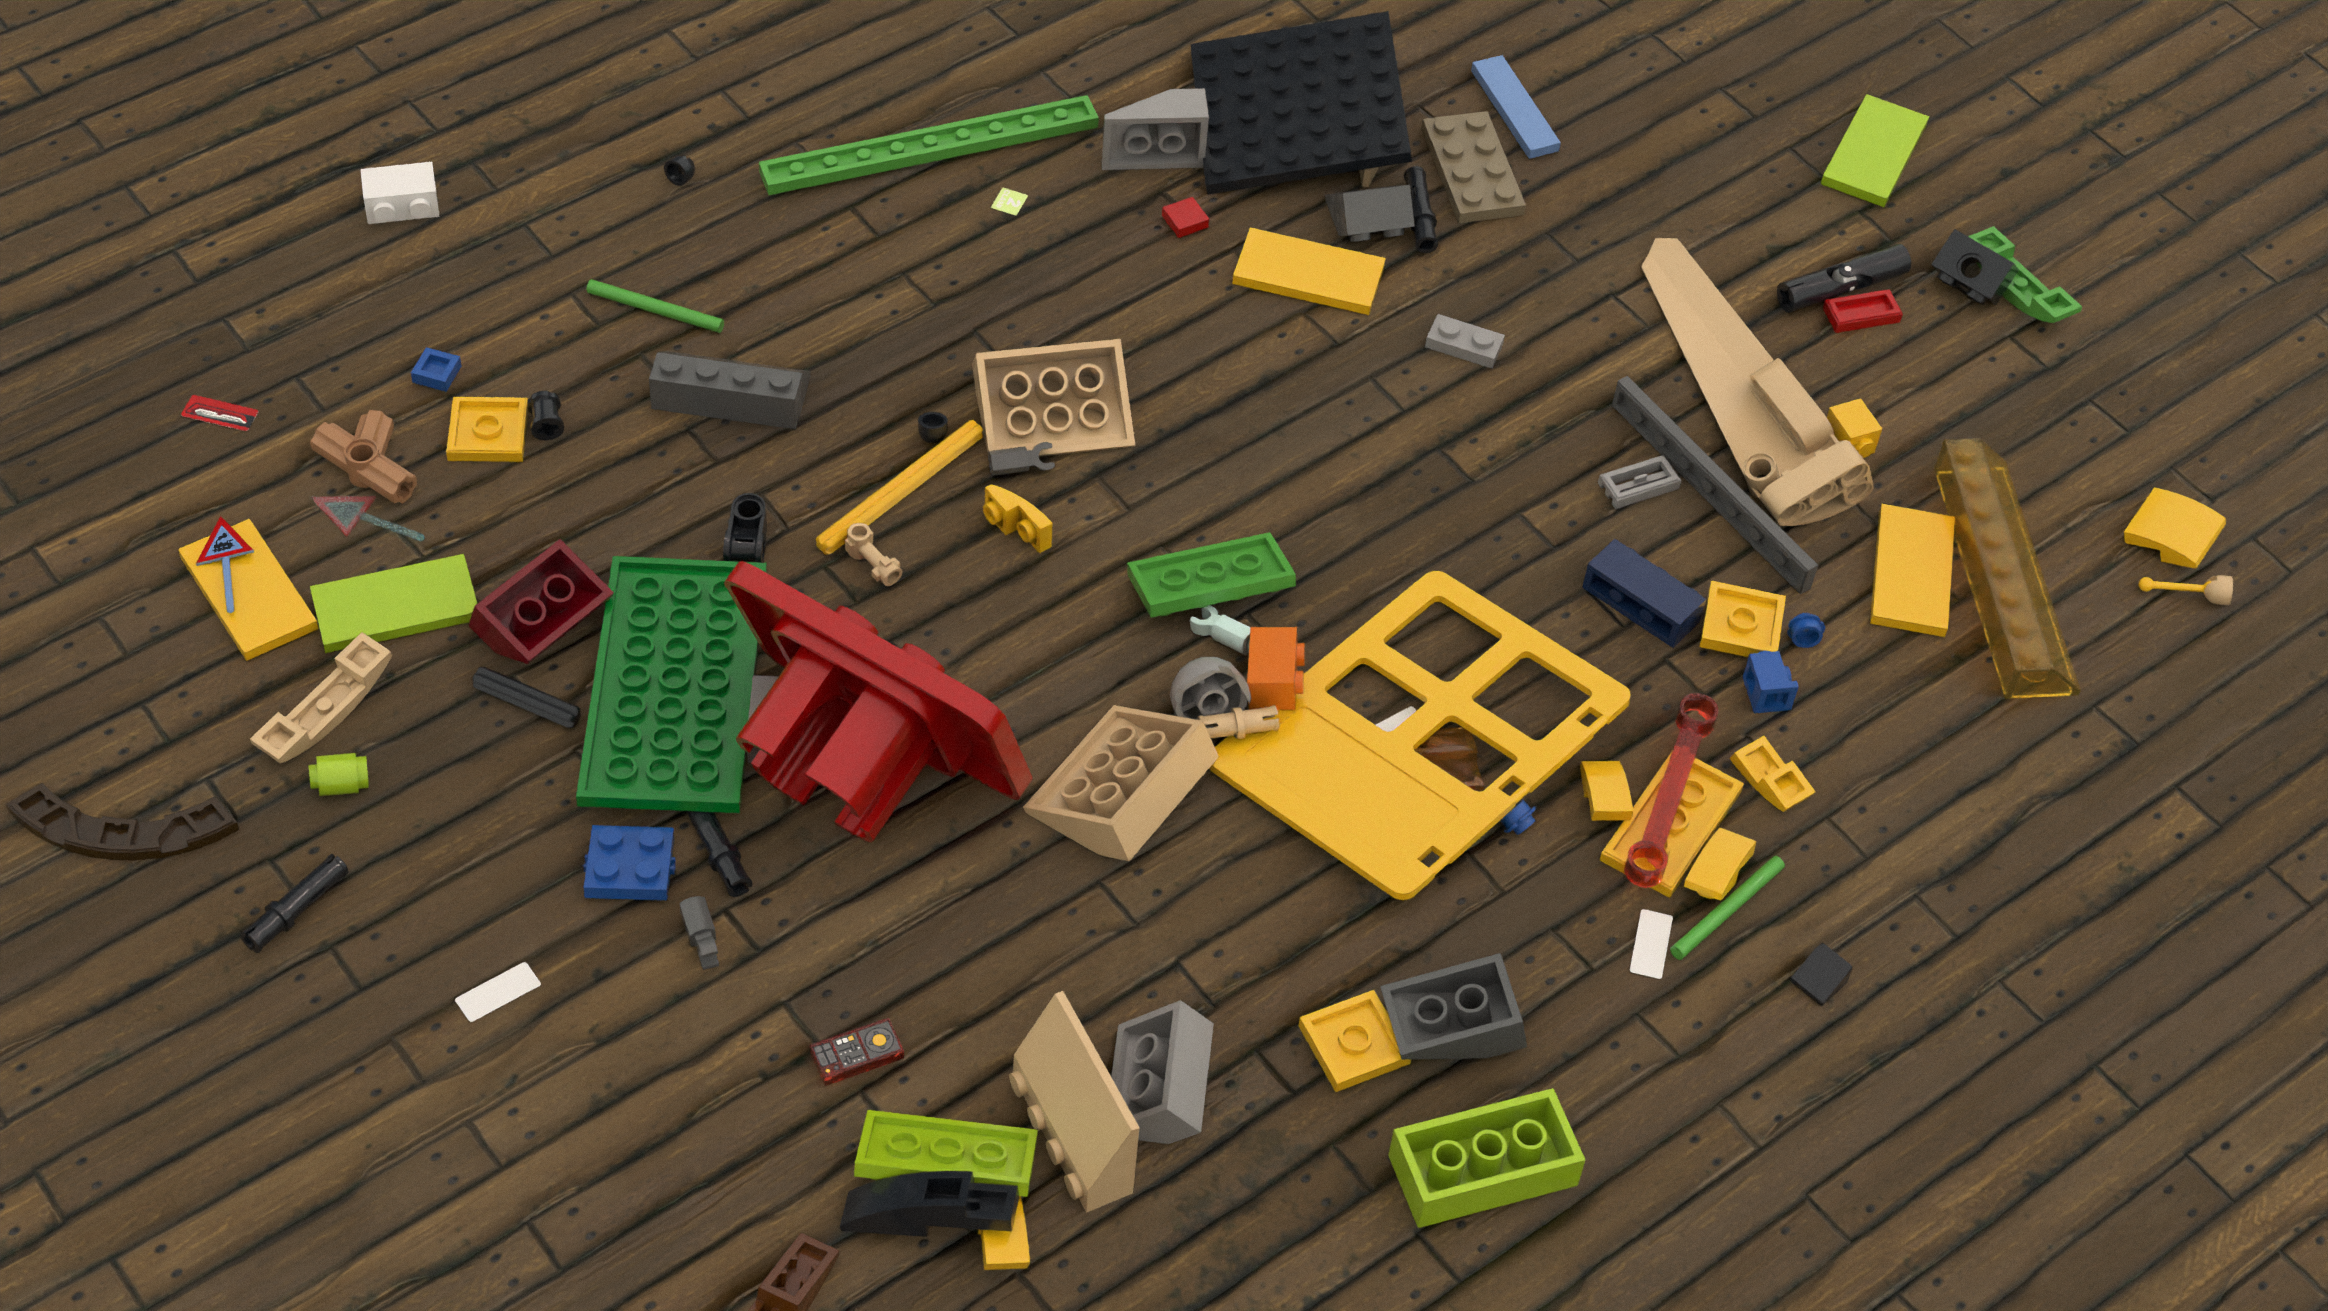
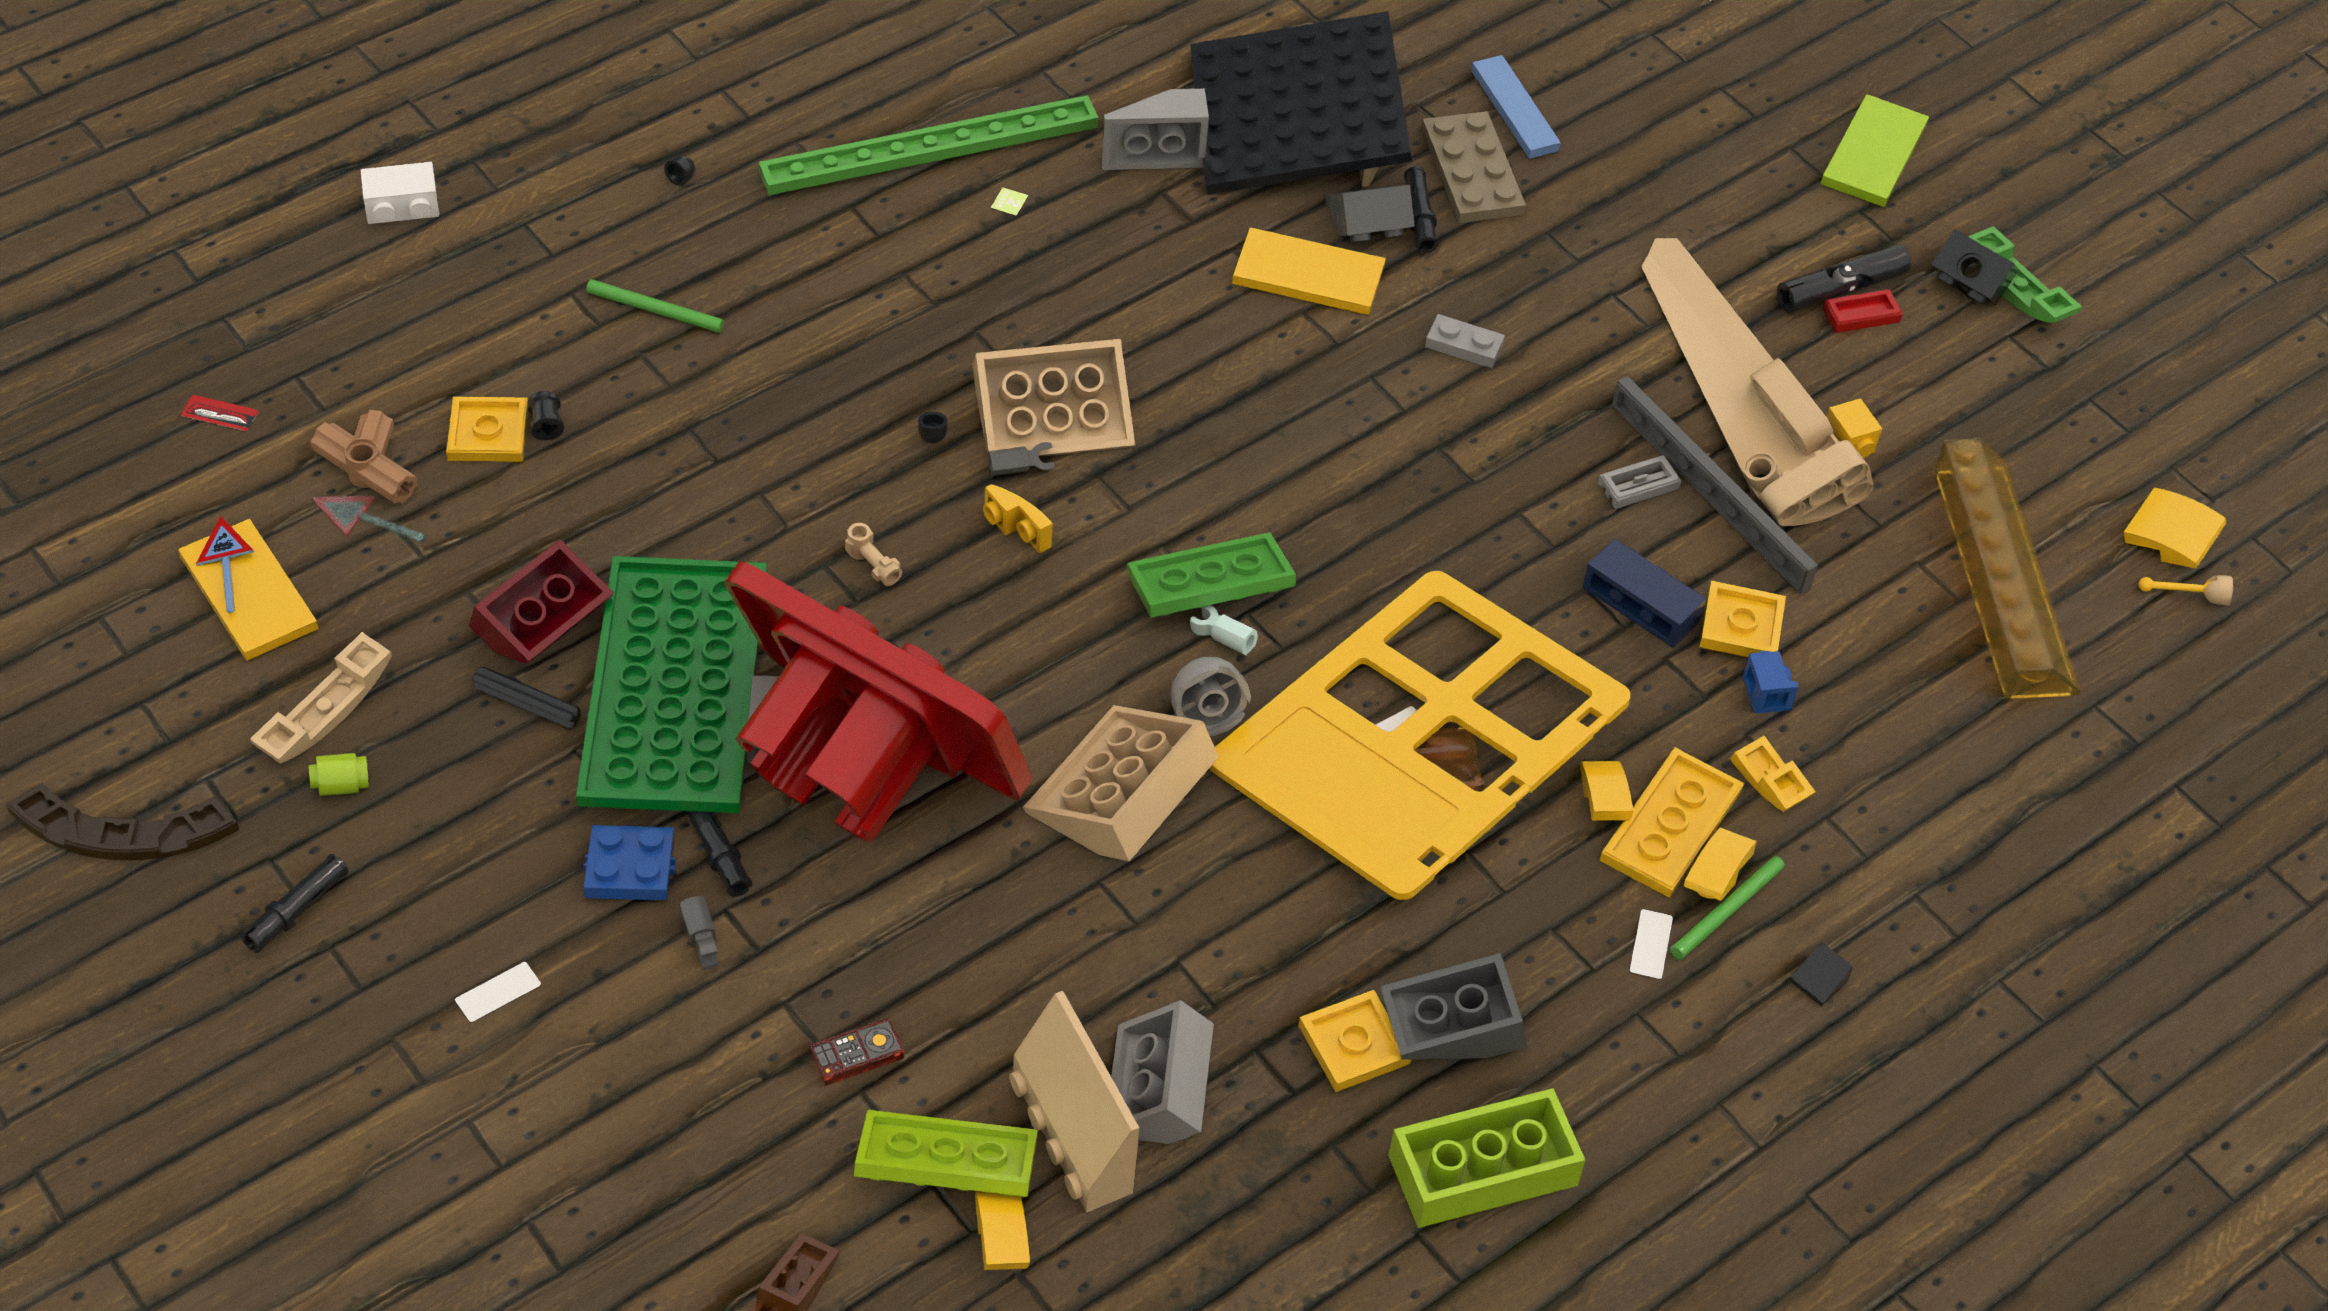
(394, 602): lime tile -> none
(436, 369): blue plate -> none
(728, 389): dark grey slope -> none
(746, 530): black piece -> none
(901, 485): yellow axle -> none
(925, 1199): black slope -> none
(1185, 217): red tile -> none
(1240, 722): tan pin -> none
(1274, 667): orange brick -> none
(1518, 818): blue plate -> none
(1671, 790): clear red piece -> none
(1806, 630): blue plate -> none
(1912, 570): yellow tile -> none

